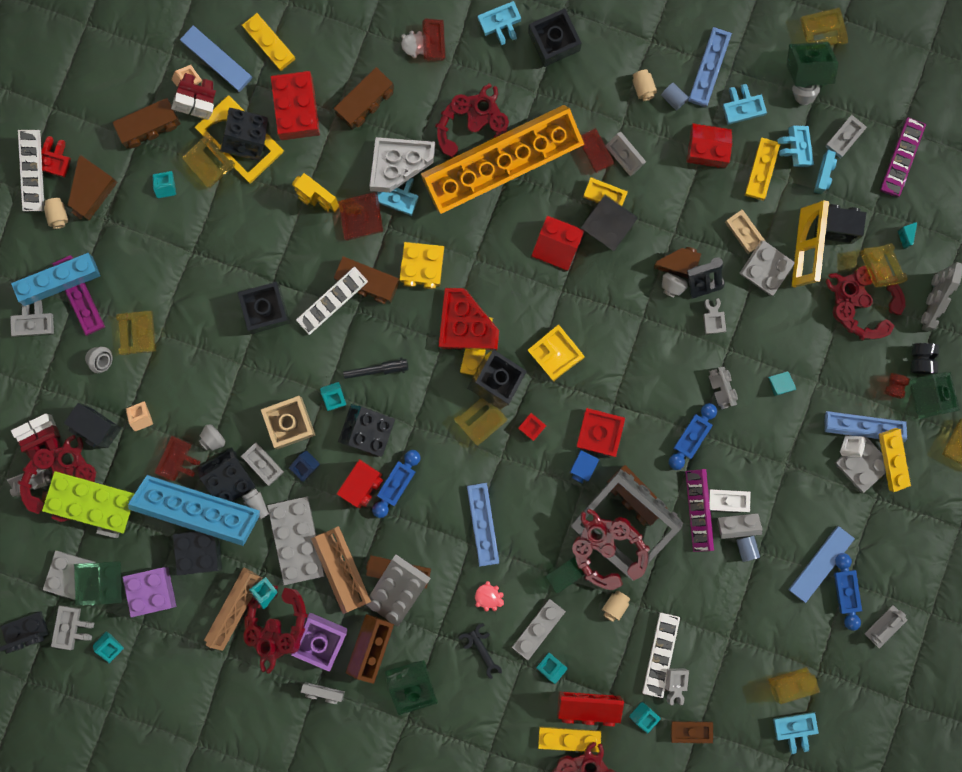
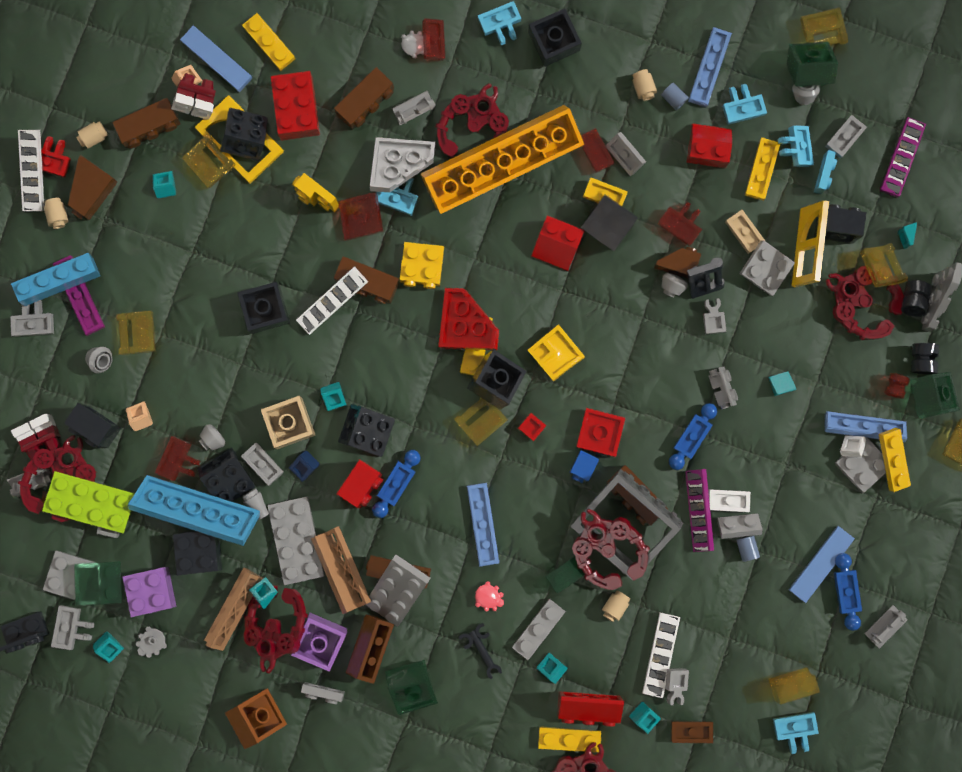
(91, 134): none -> tan brick
(151, 642): none -> light grey piece
(256, 718): none -> dark orange slope
(387, 367): black pin -> none
(413, 107): none -> light grey hinge
(679, 225): none -> clear red hinge
(916, 298): none -> black wheel

